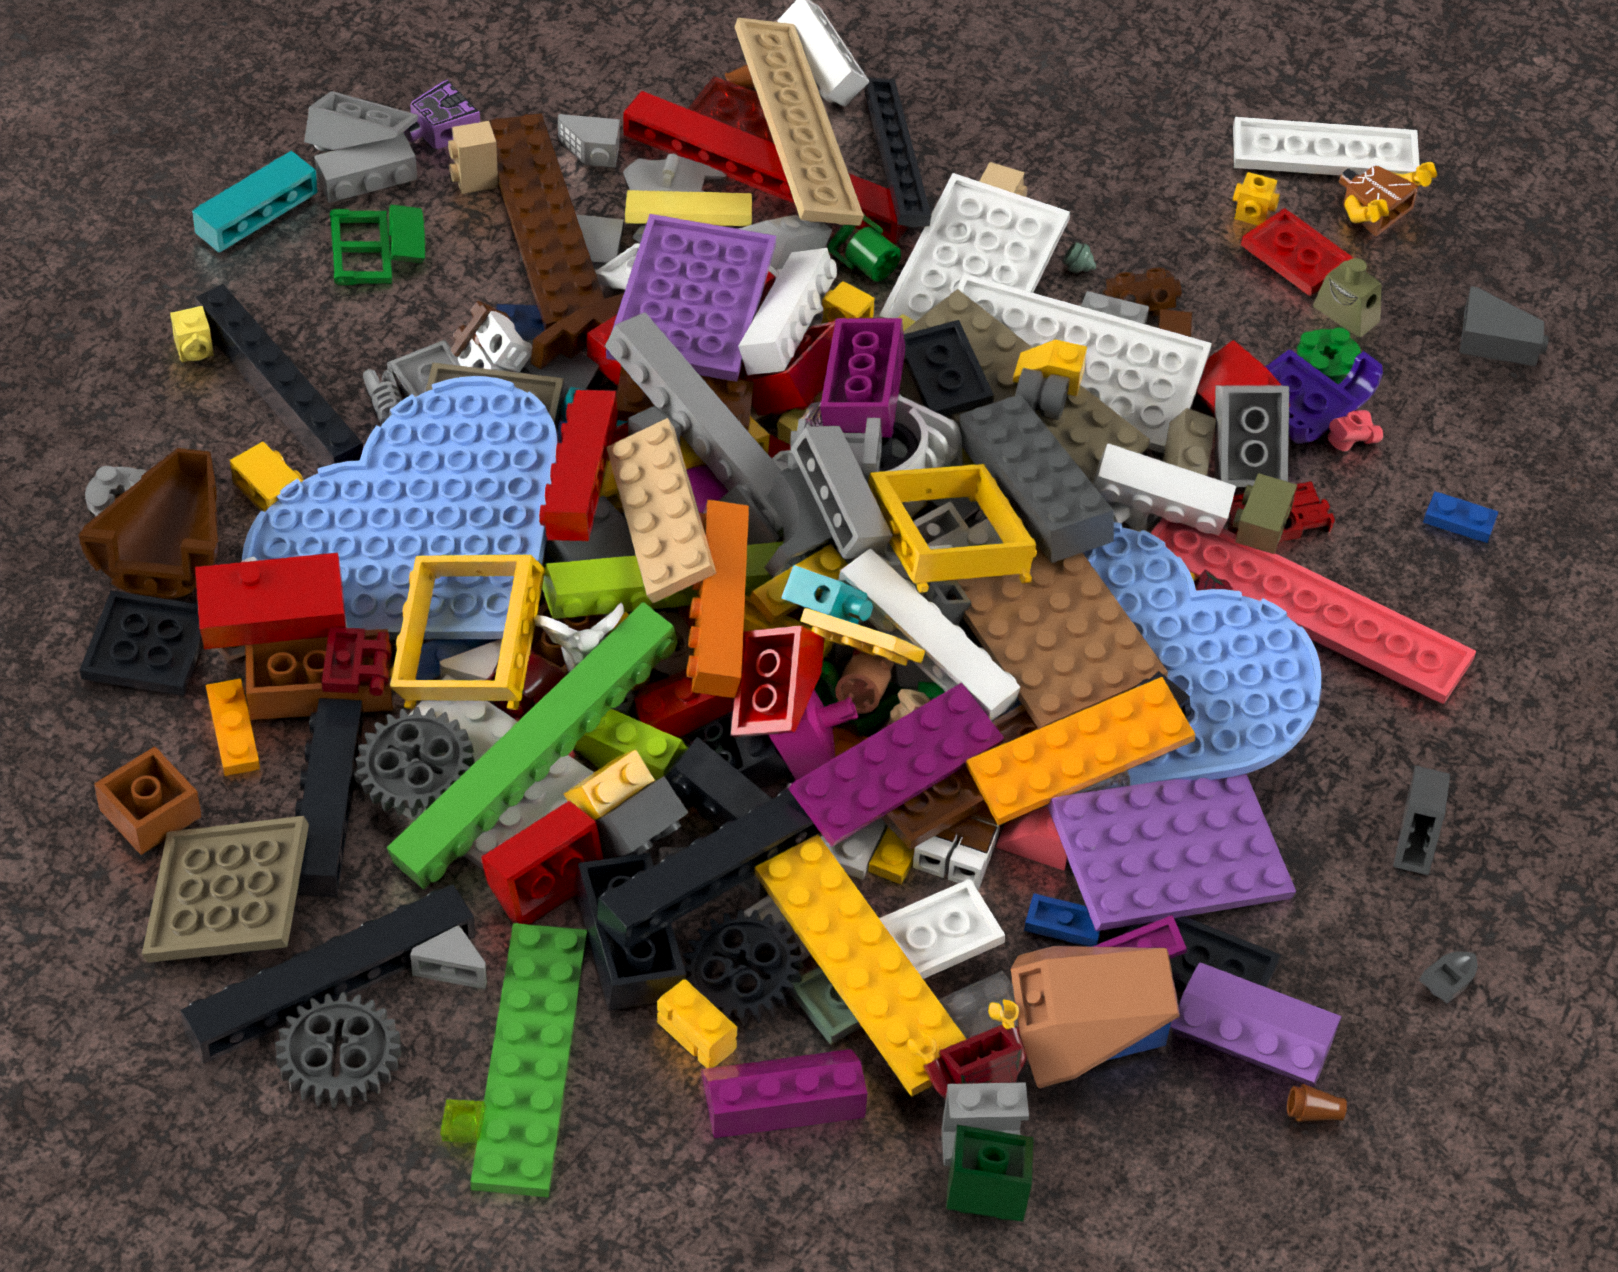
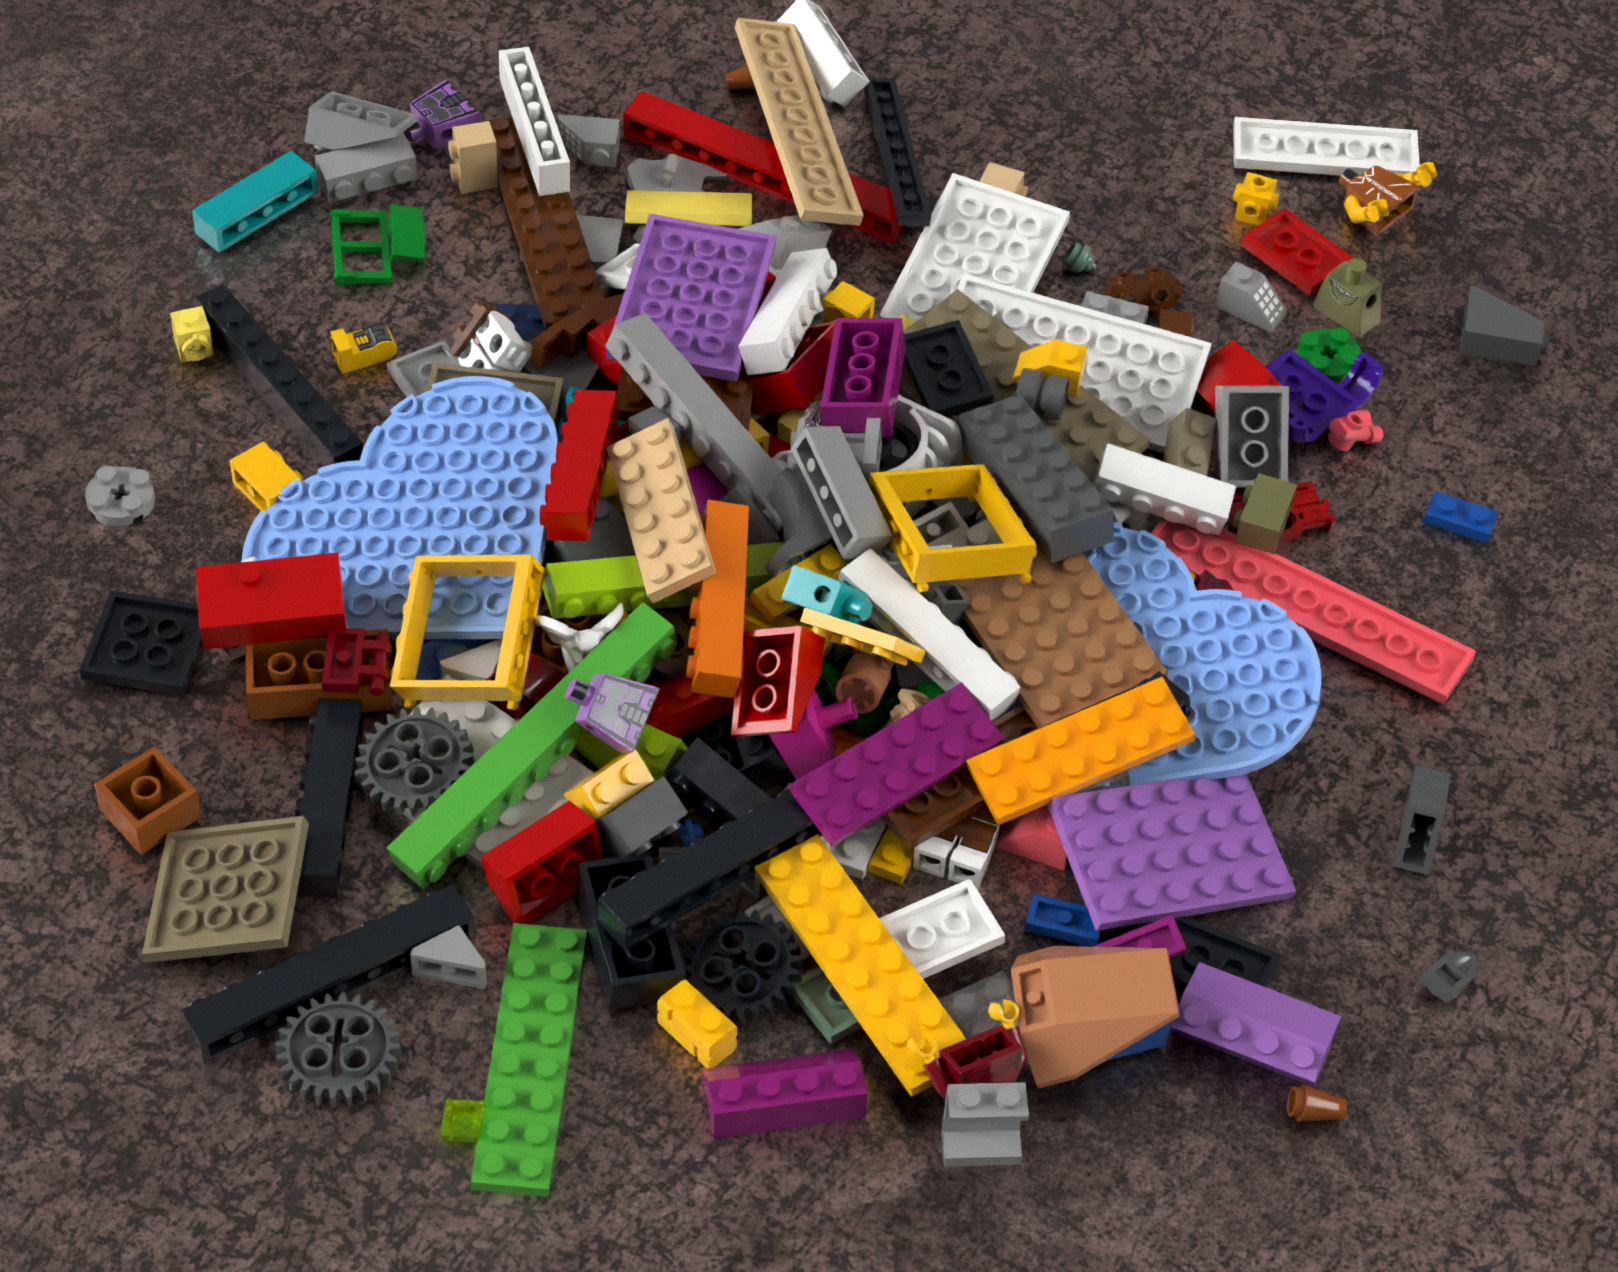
(158, 528): reddish brown cone -> none
(232, 727): light orange plate -> none
(362, 347): none -> yellow leg
(383, 394): light grey hinge -> none
(534, 121): none -> white brick
(613, 708): none -> torso
(690, 831): none -> blue plate
(733, 107): clear red plate -> none
(867, 250): green piece -> none
(990, 1173): dark green slope -> none
(1250, 297): none -> light grey slope

